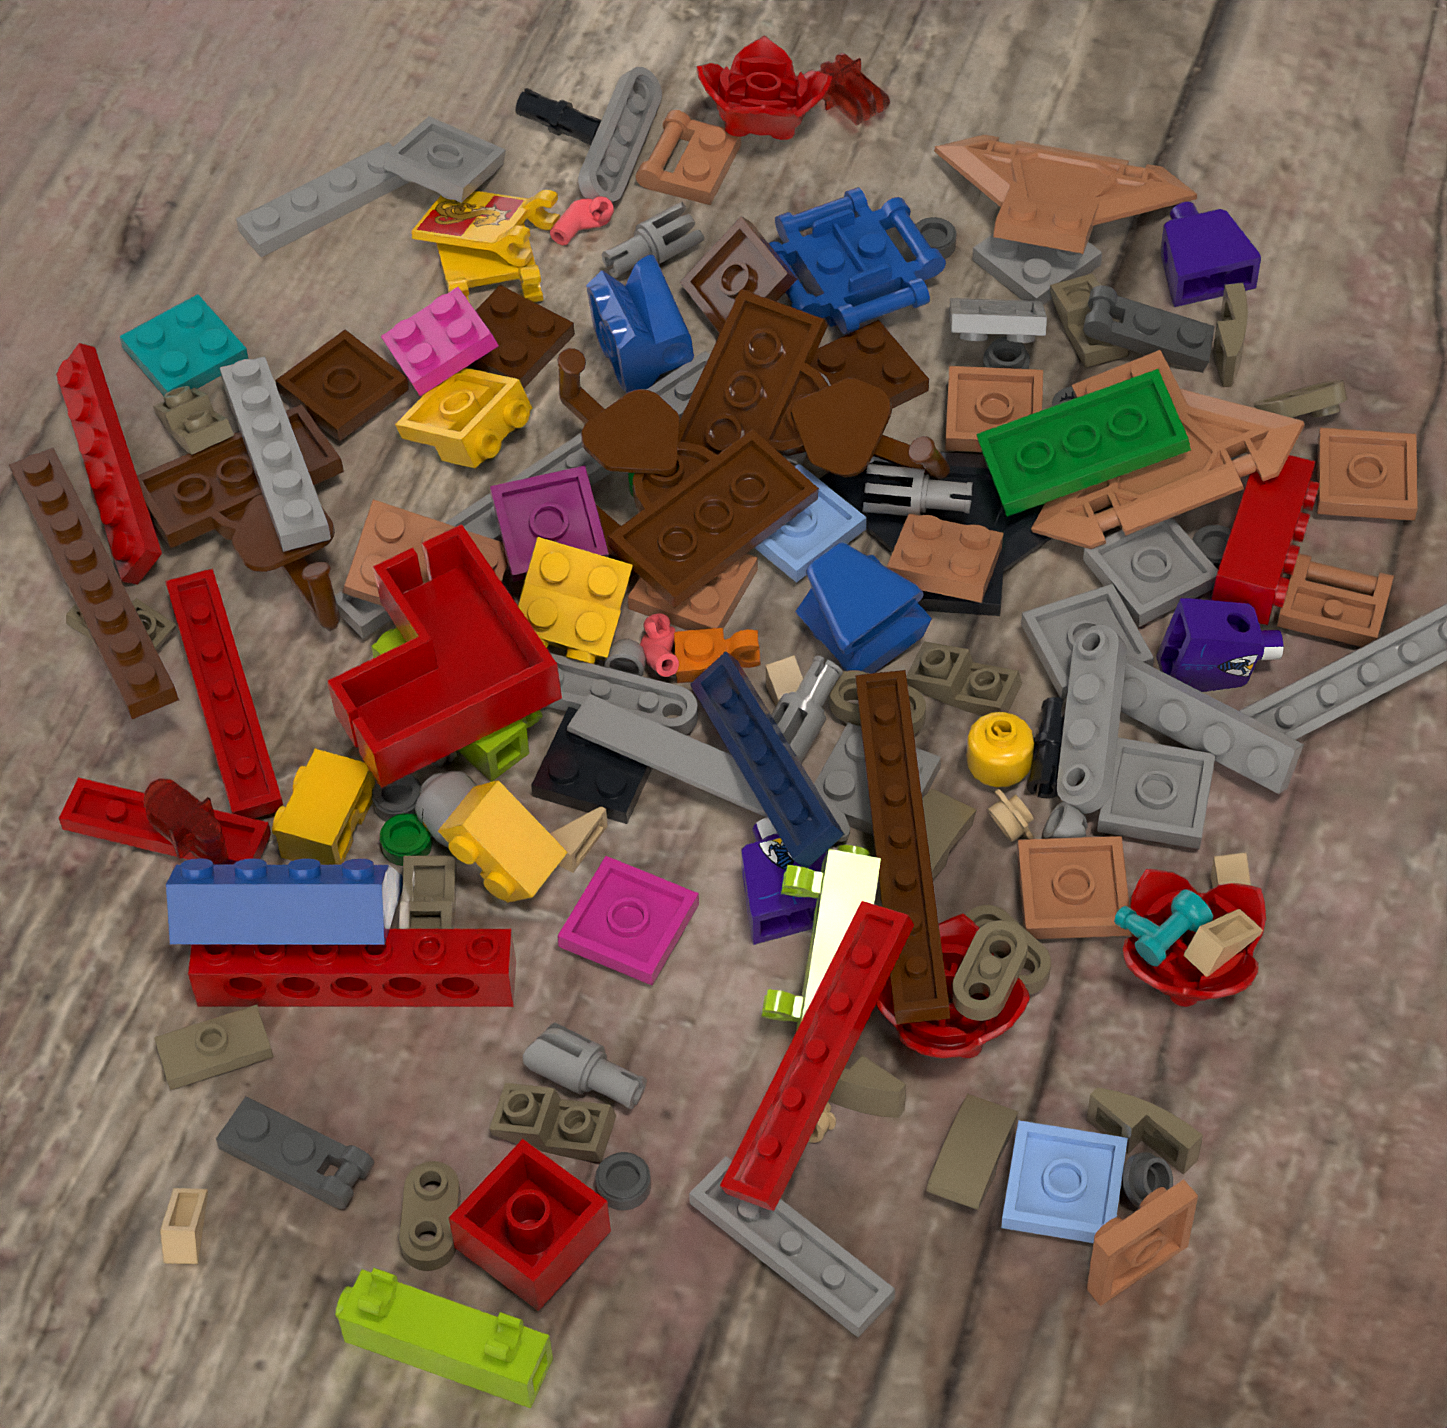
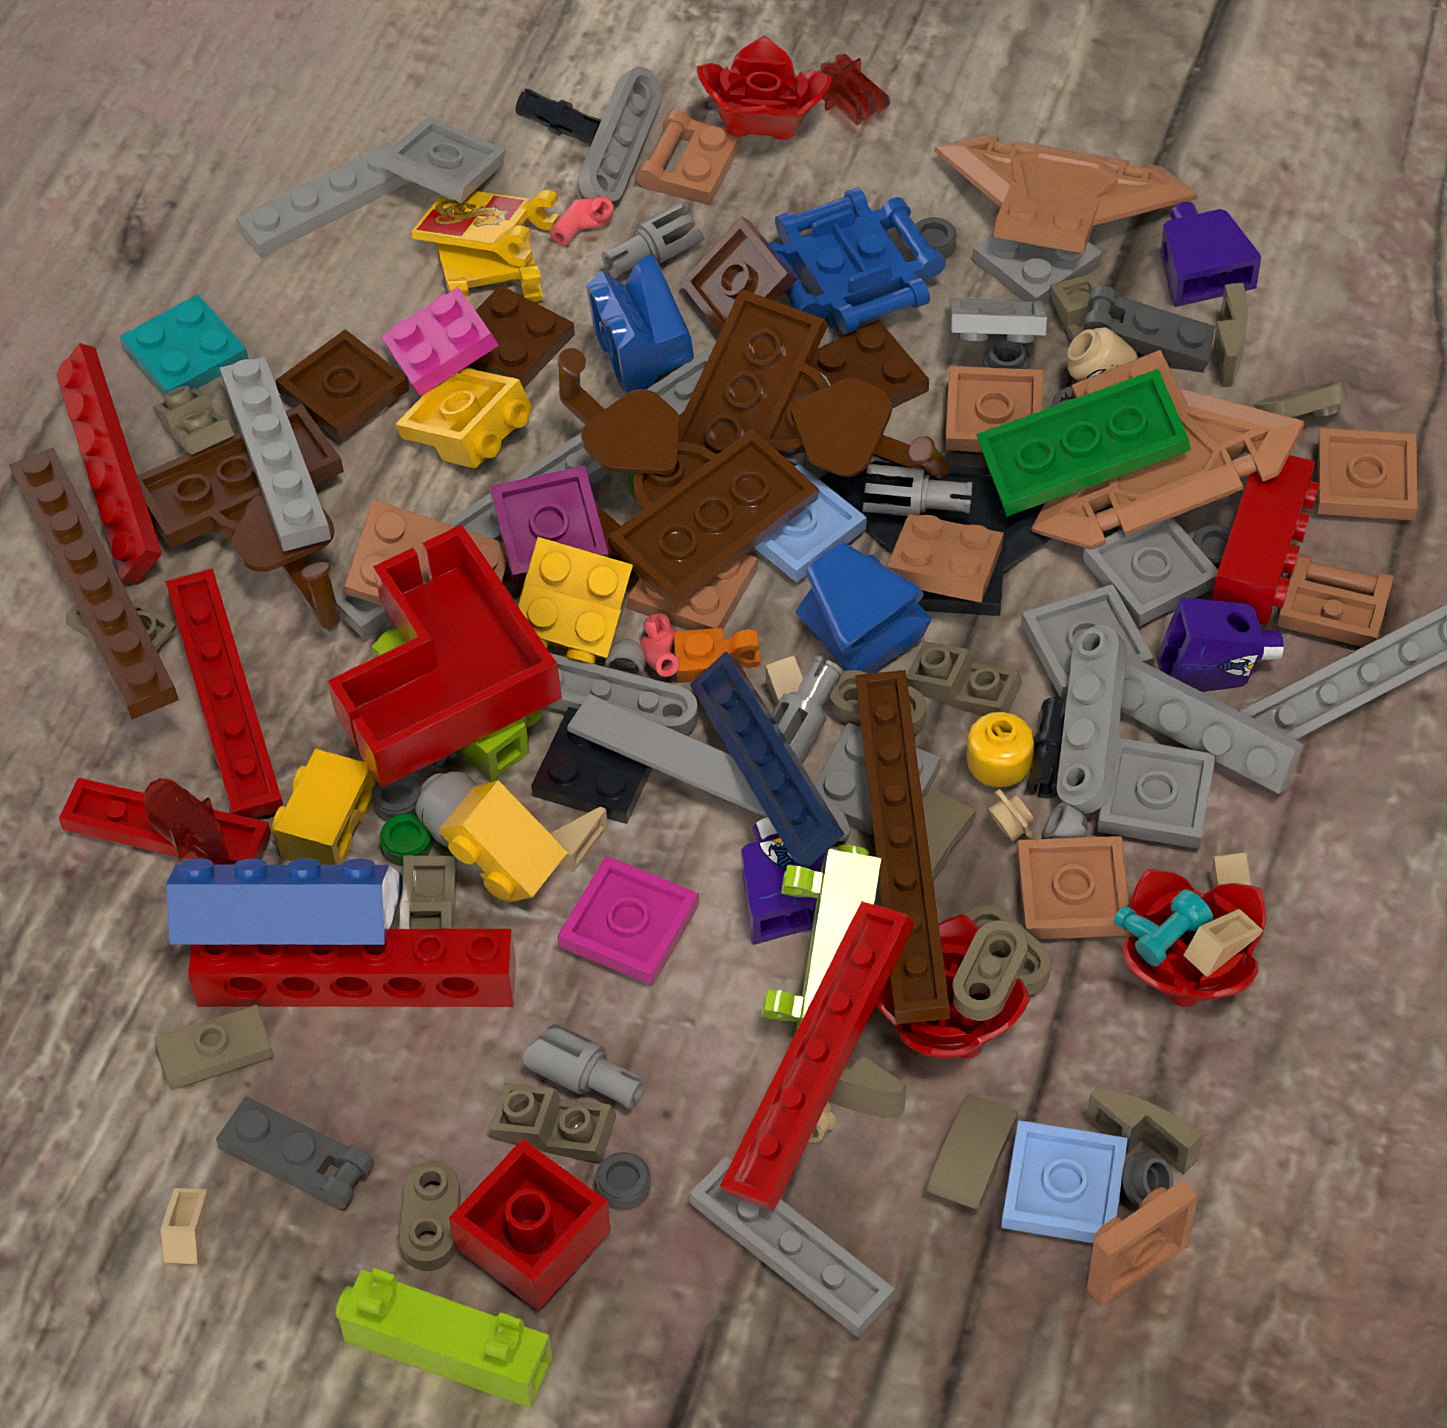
(1097, 352): none -> tan head

